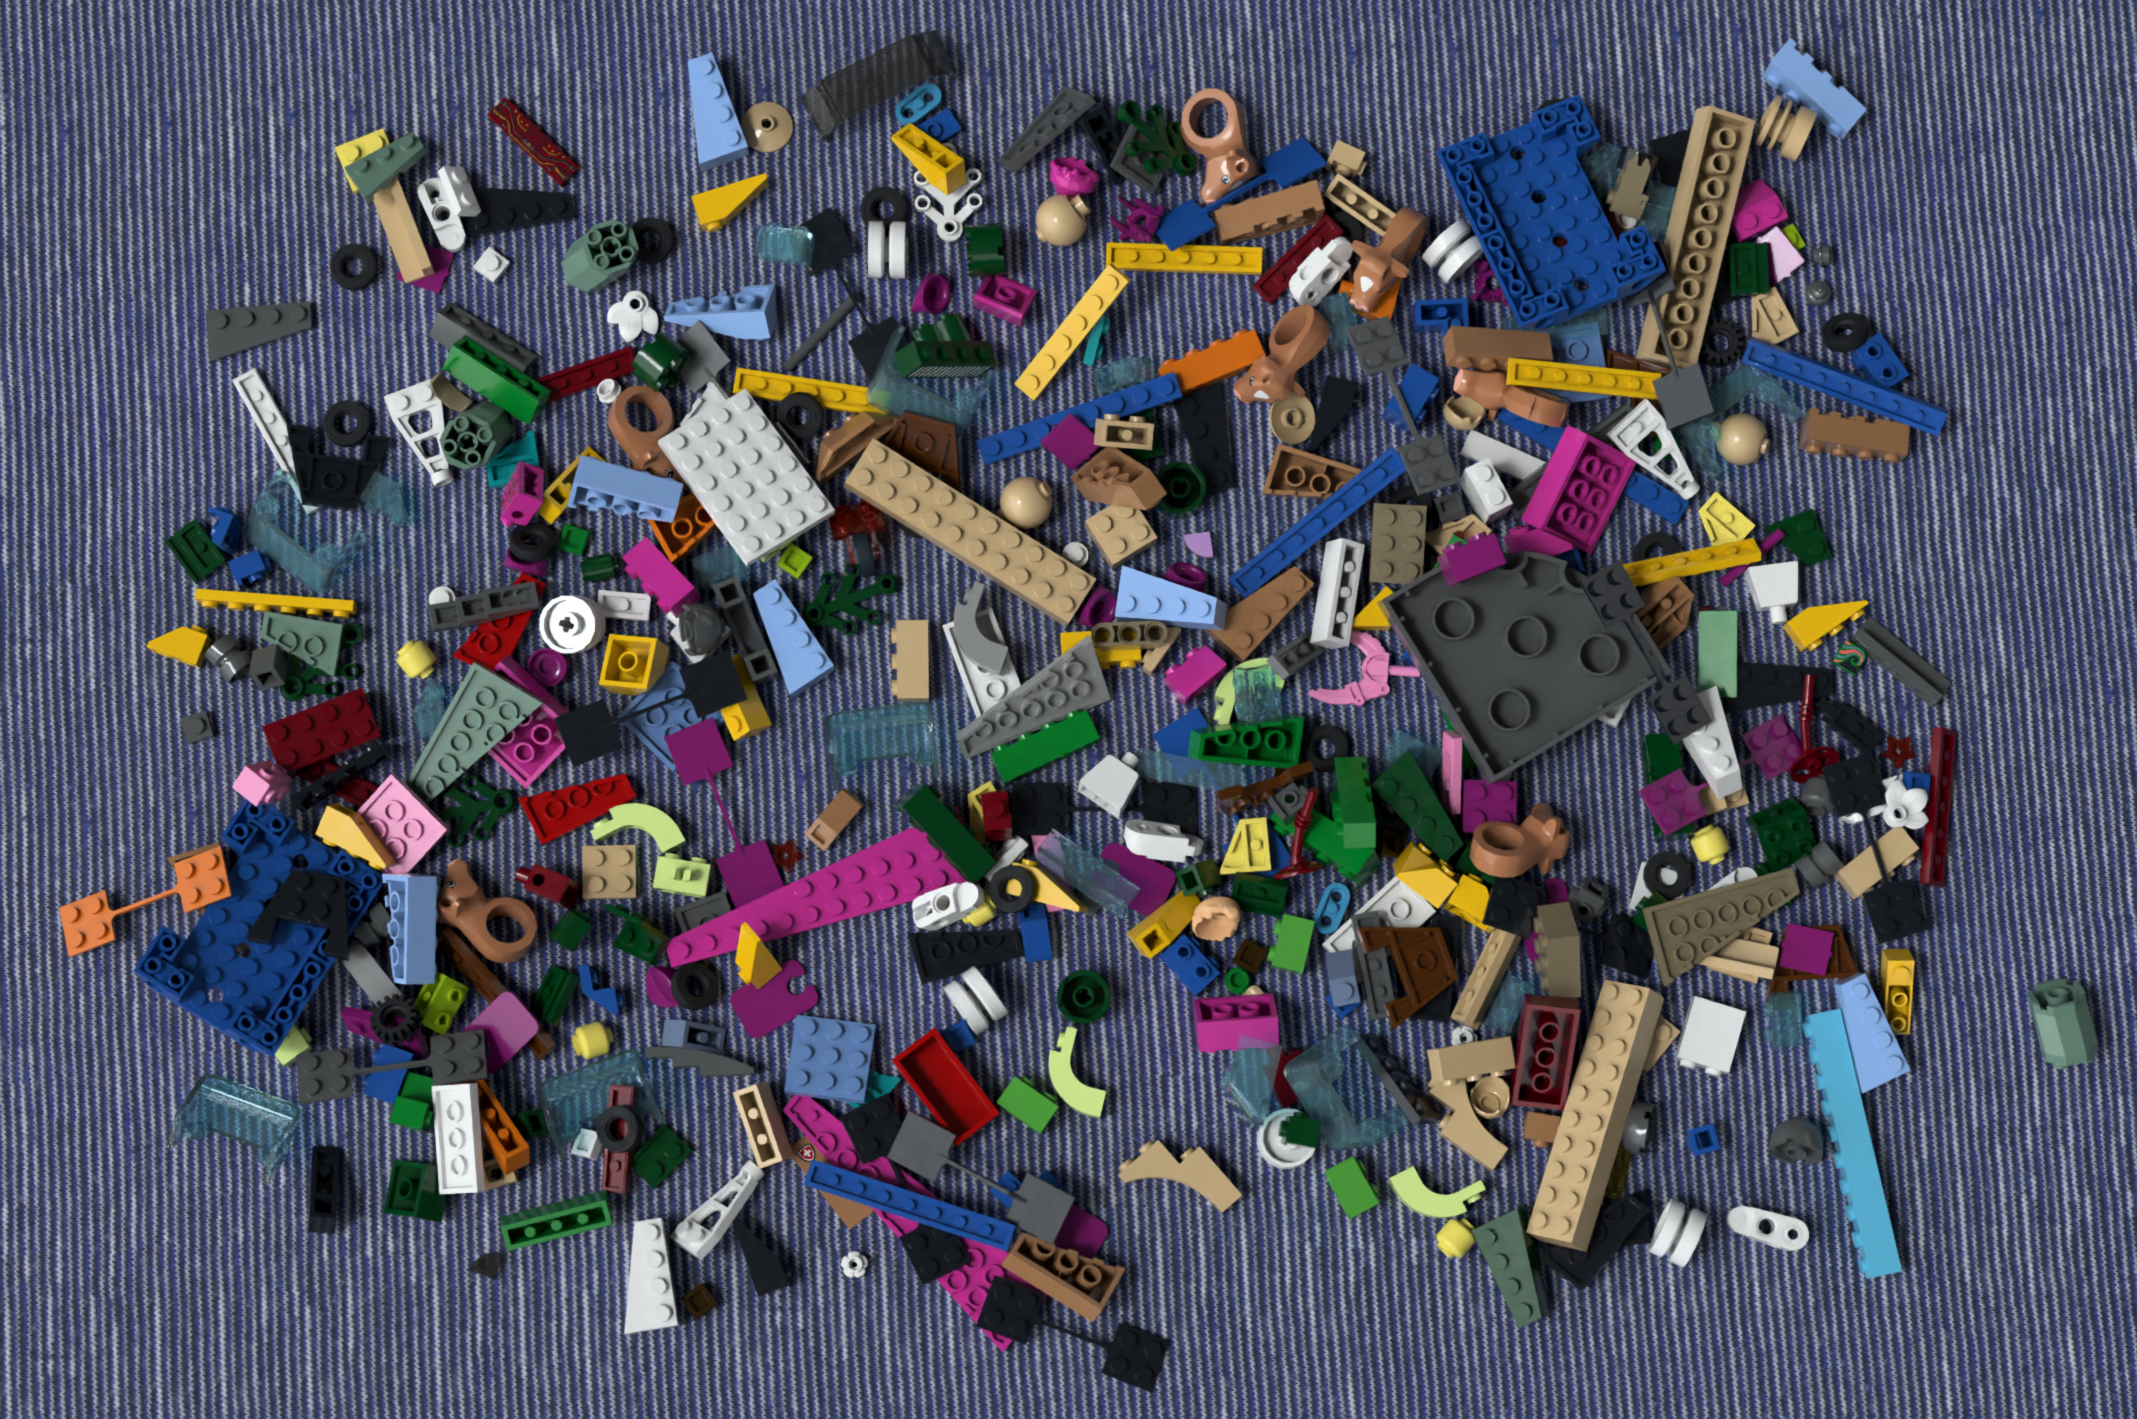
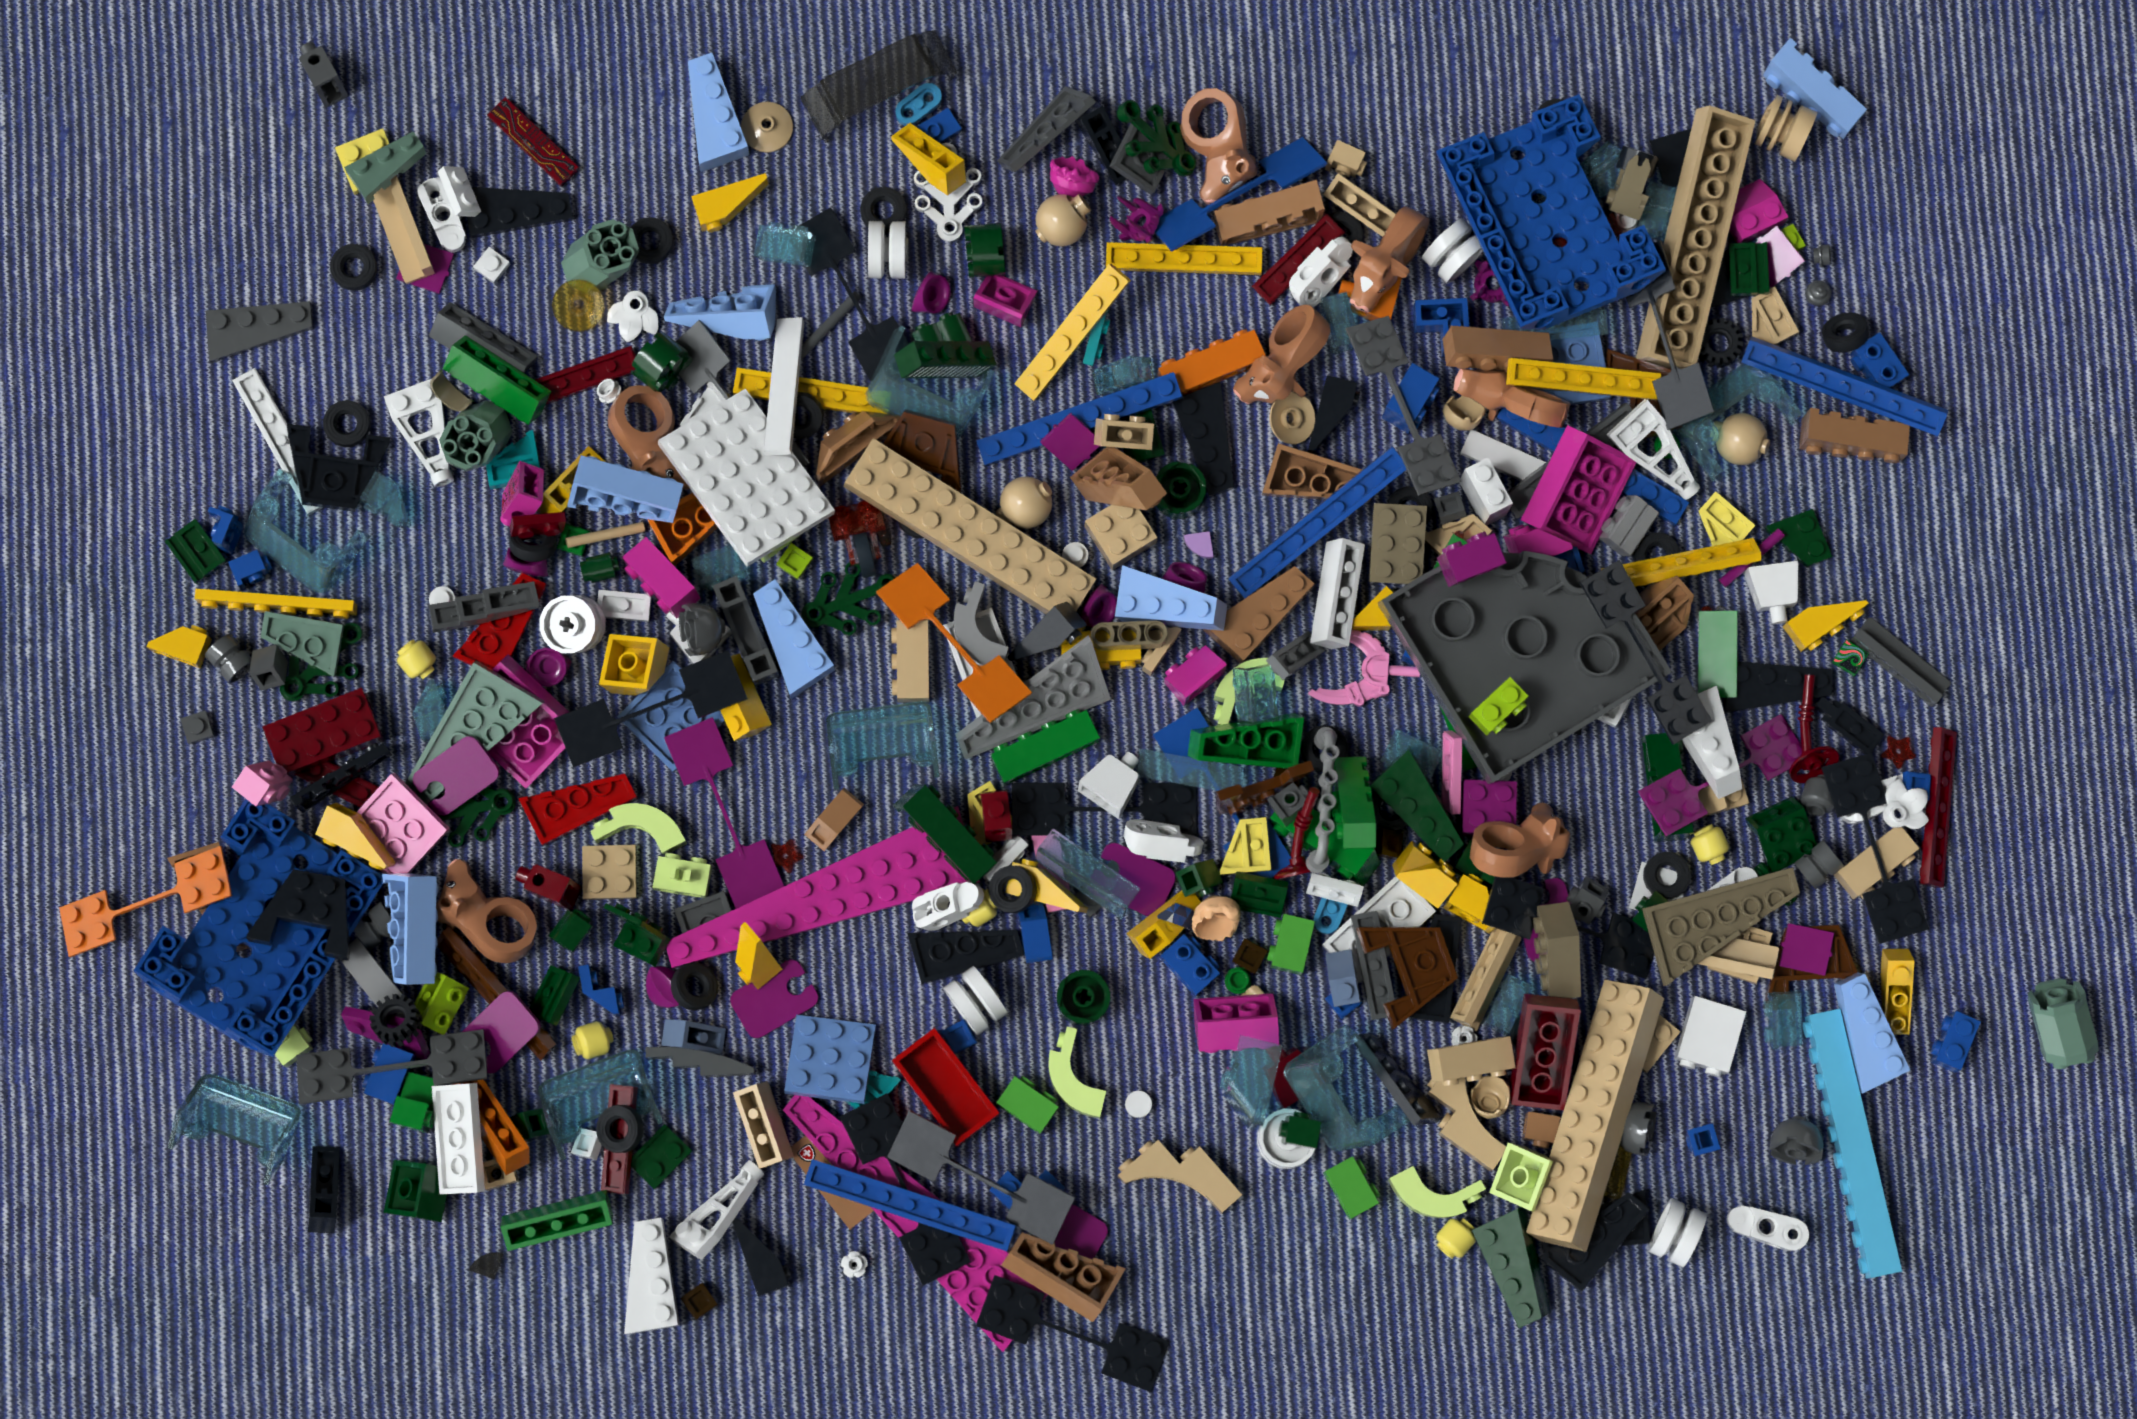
(322, 74): none -> dark grey torso
(463, 772): none -> magenta piece
(529, 525): none -> dark red plate
(578, 318): none -> clear yellow dish
(605, 534): none -> tan bar
(784, 386): none -> white tile
(990, 687): none -> orange hinge
(1057, 628): none -> black slope
(1138, 1104): none -> white tile
(1178, 915): none -> sticker
(1324, 740): none -> light grey bar
(1334, 889): none -> white plate
(1498, 706): none -> lime brick
(1521, 1176): none -> yellowish green slope
(1628, 525): none -> light grey brick
(1954, 1041): none -> blue brick

